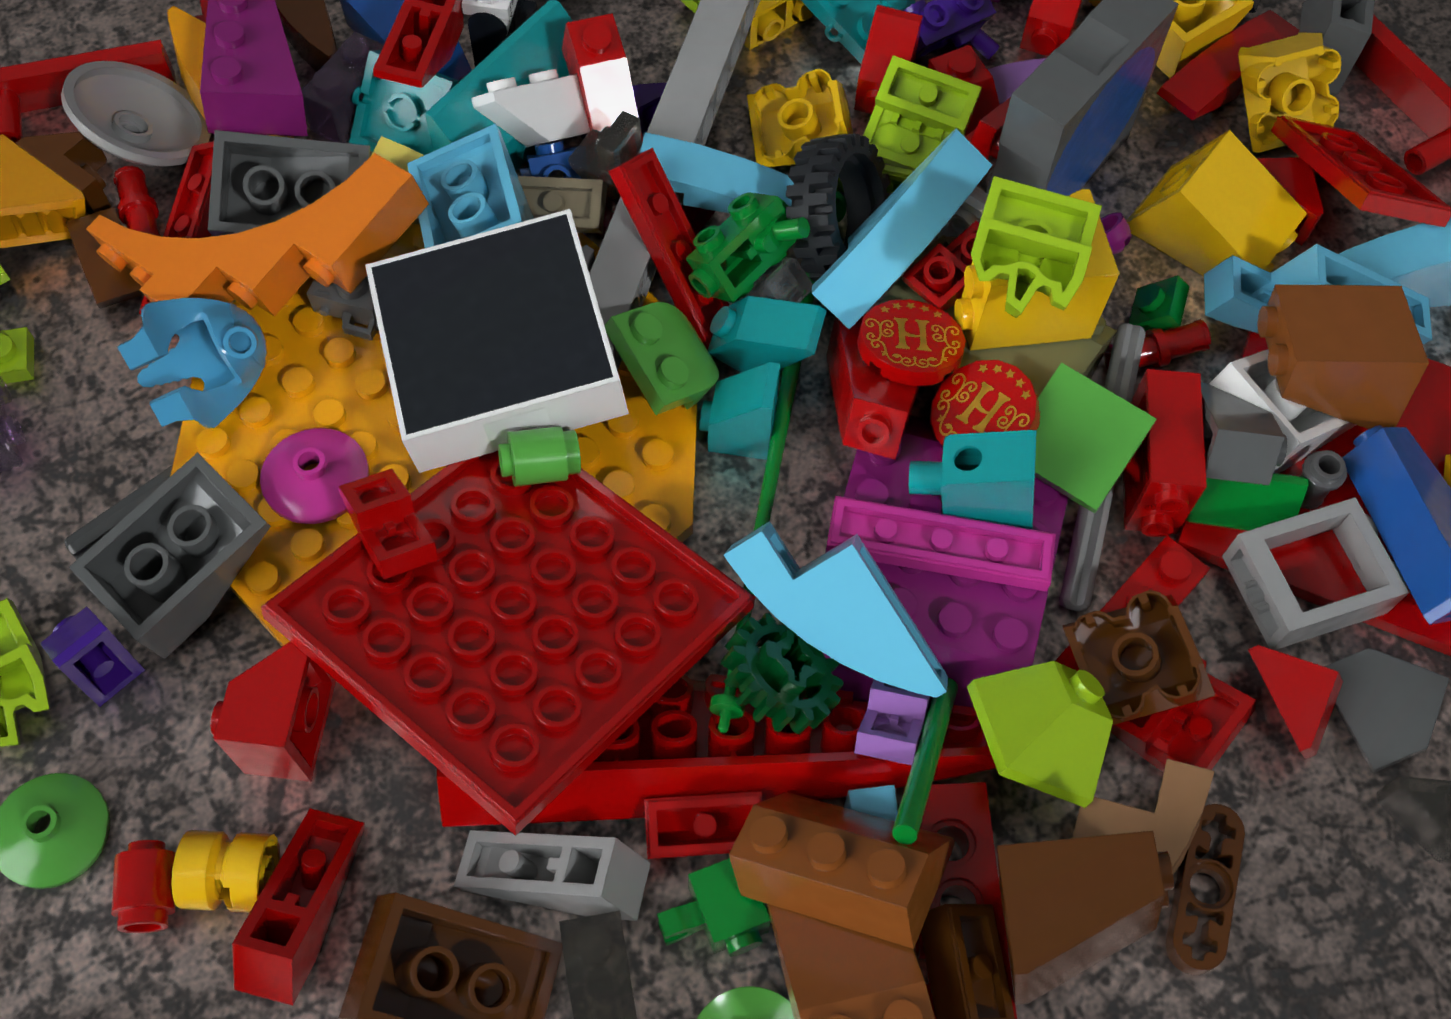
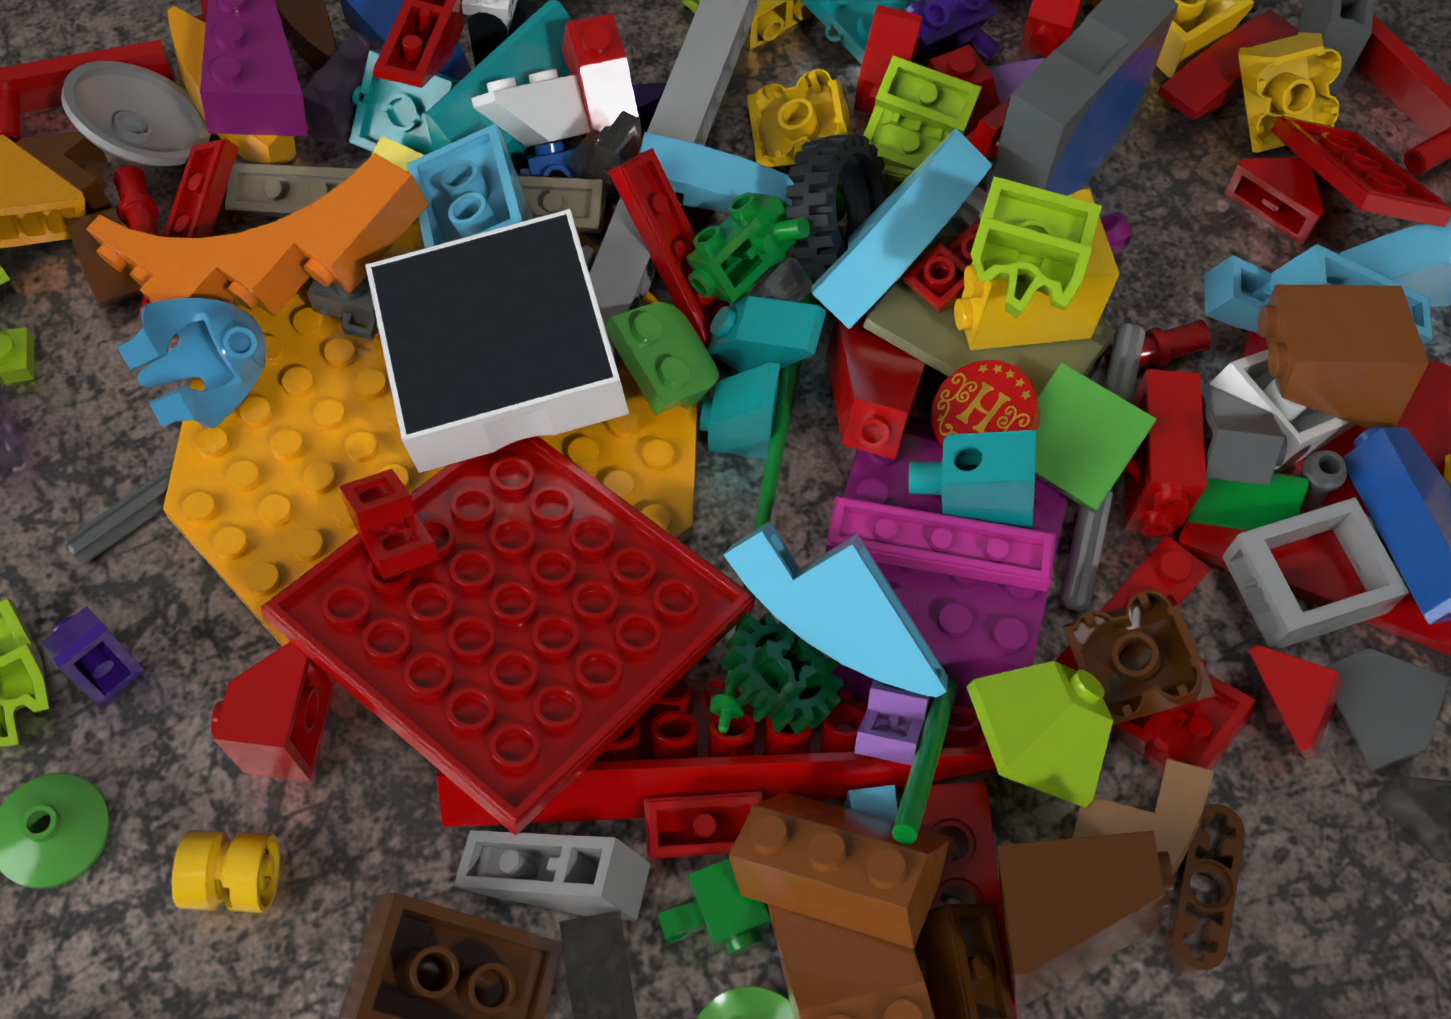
(143, 887): red brick -> none
(173, 556): dark grey slope -> none
(273, 176): dark grey slope -> none
(295, 908): red slope -> none
(315, 493): dark pink dish -> none
(540, 455): bright green brick -> none
(911, 342): red tile -> none
(1160, 304): green plate -> none
(1218, 207): yellow slope -> none

